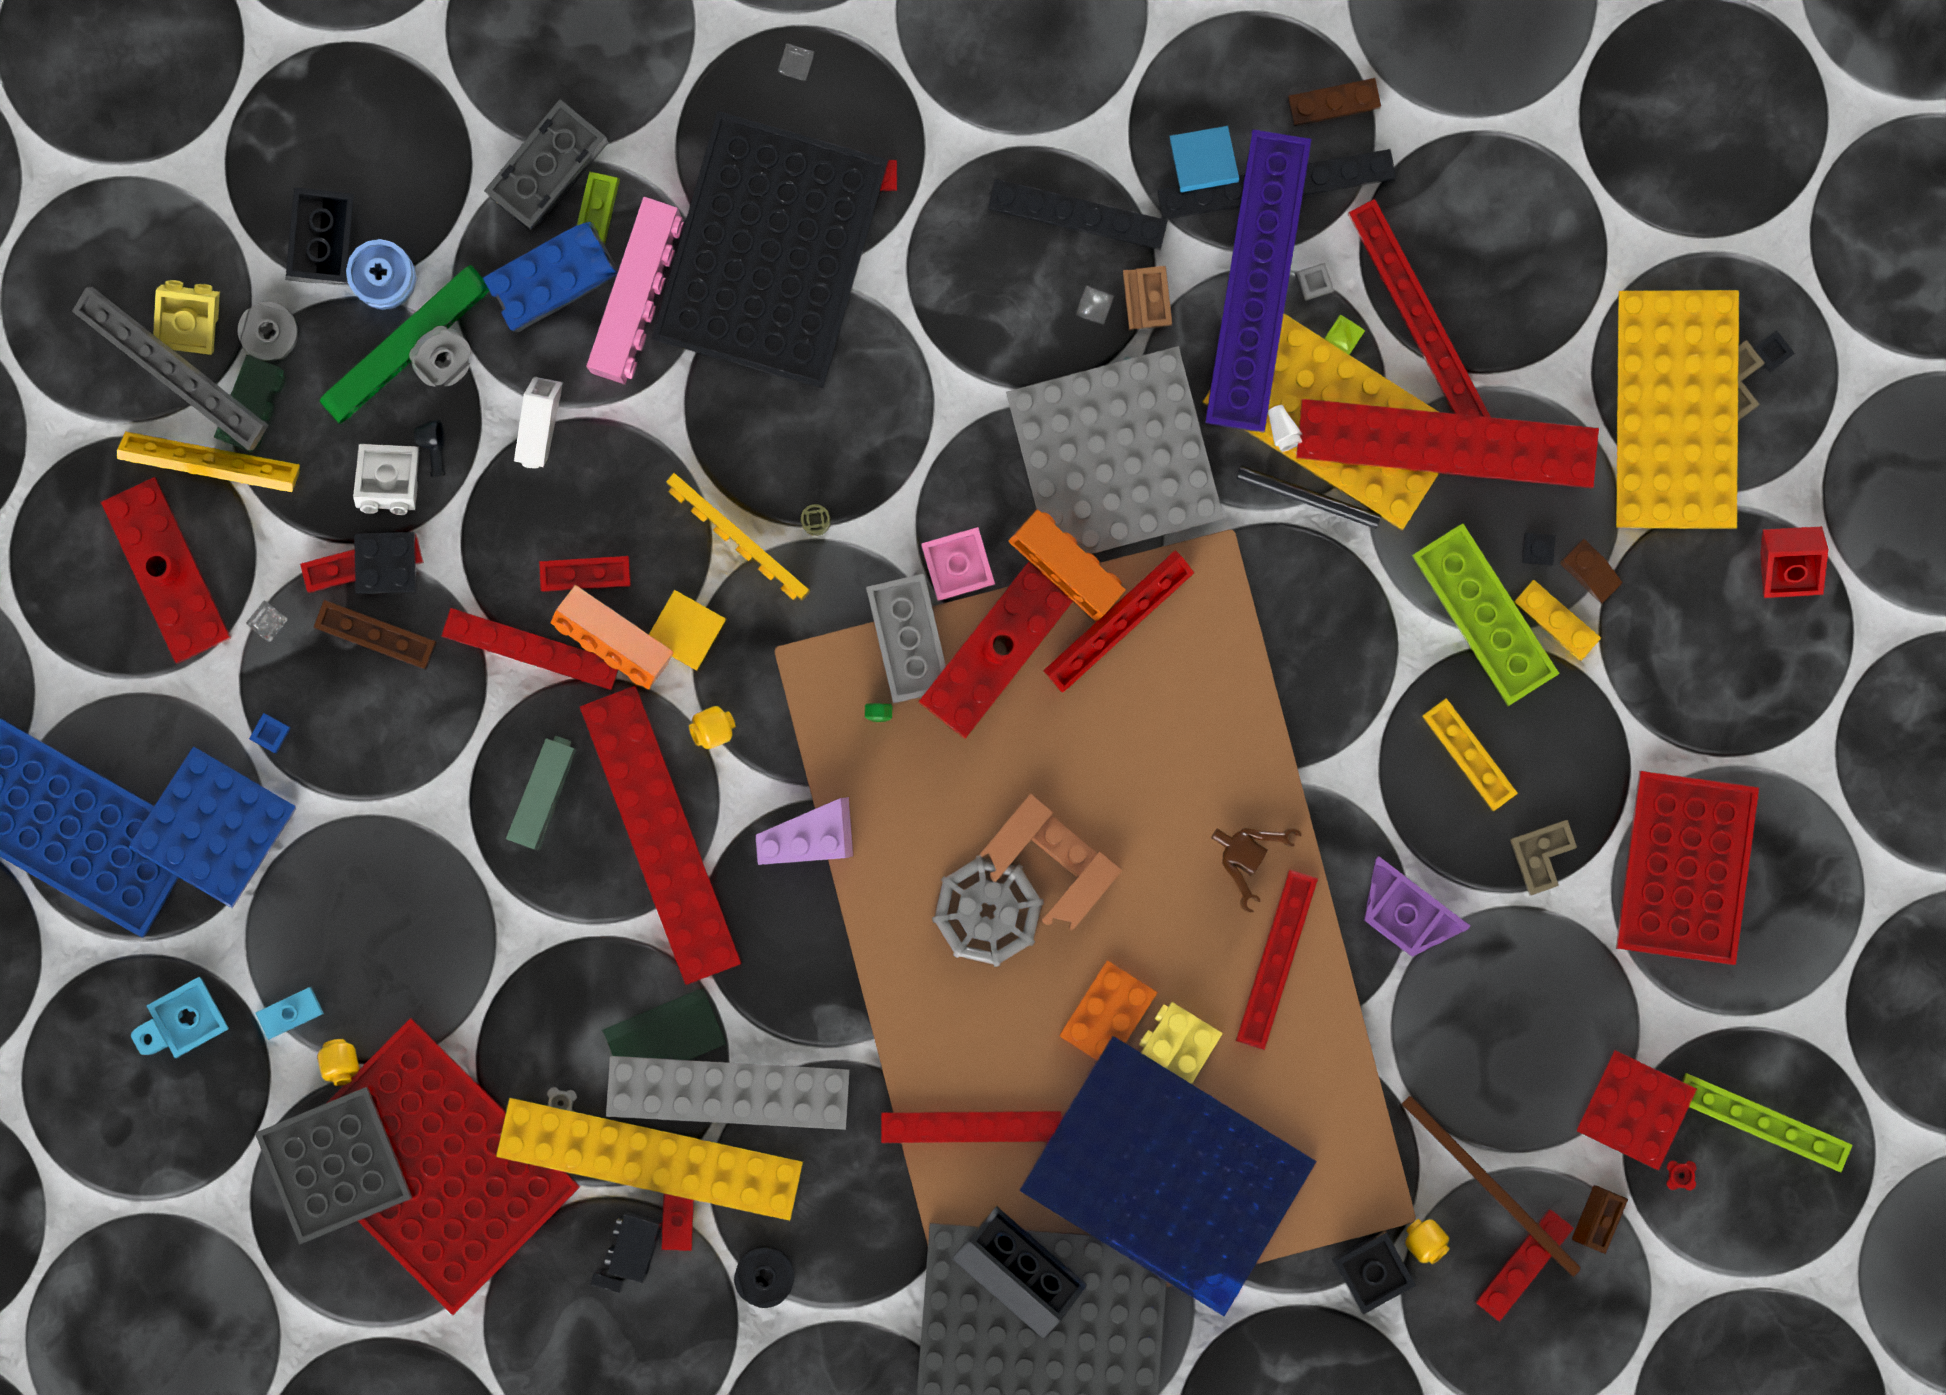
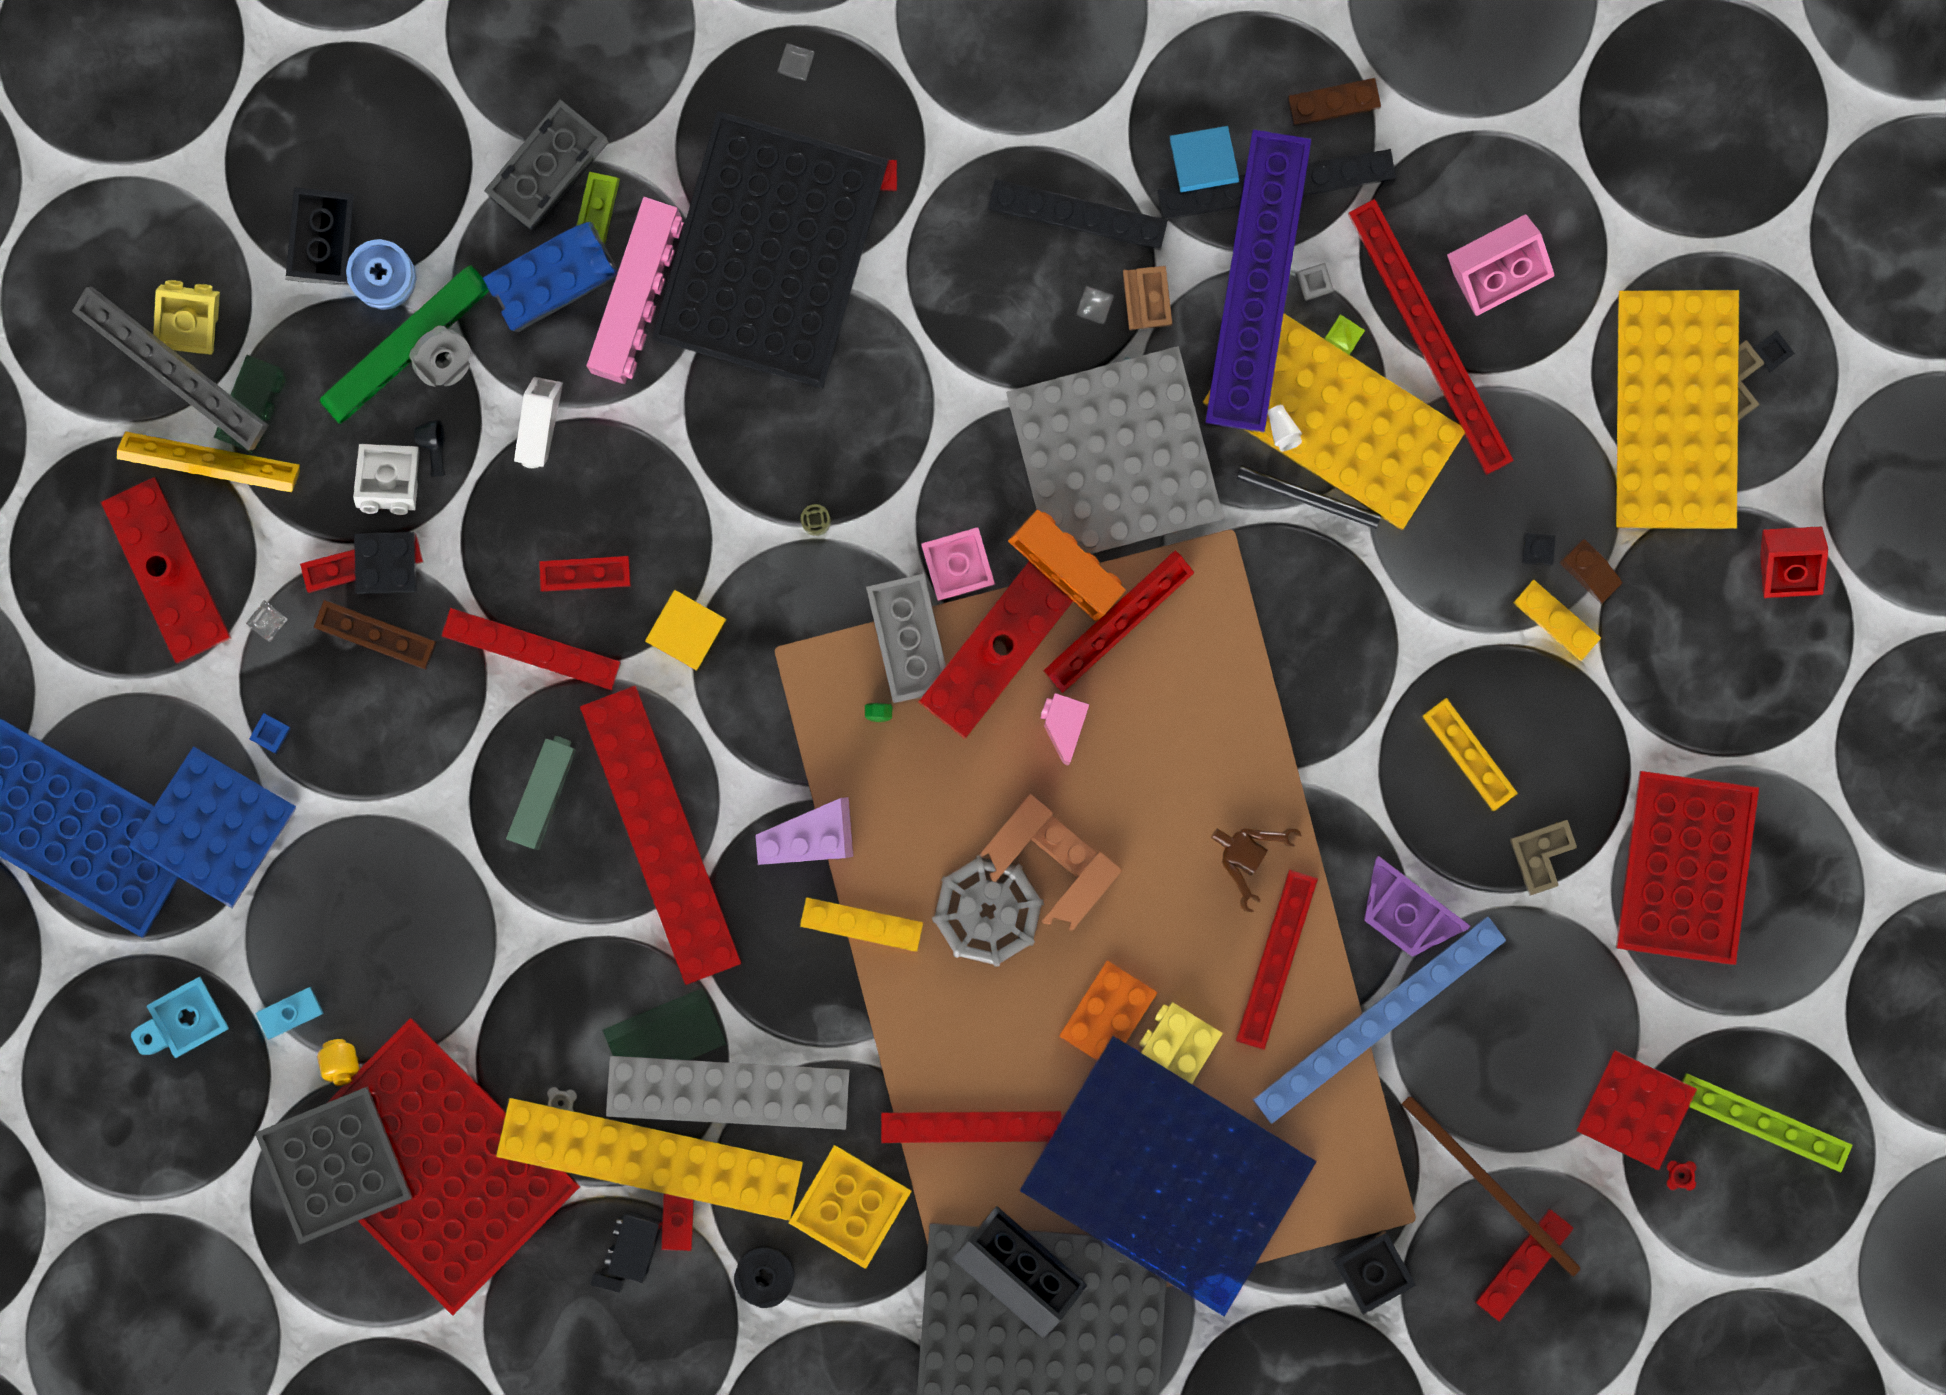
(276, 346): light grey plate -> none
(611, 637): orange brick -> none
(711, 727): yellow head -> none
(726, 530): yellow plate -> none
(850, 1206): none -> yellow plate
(861, 924): none -> yellow plate
(1064, 723): none -> bright pink slope
(1379, 1020): none -> medium blue plate
(1427, 1241): yellow head -> none
(1447, 443): red plate -> none
(1485, 614): lime plate -> none
(1501, 264): none -> bright pink slope
(1599, 1219): reddish brown slope -> none

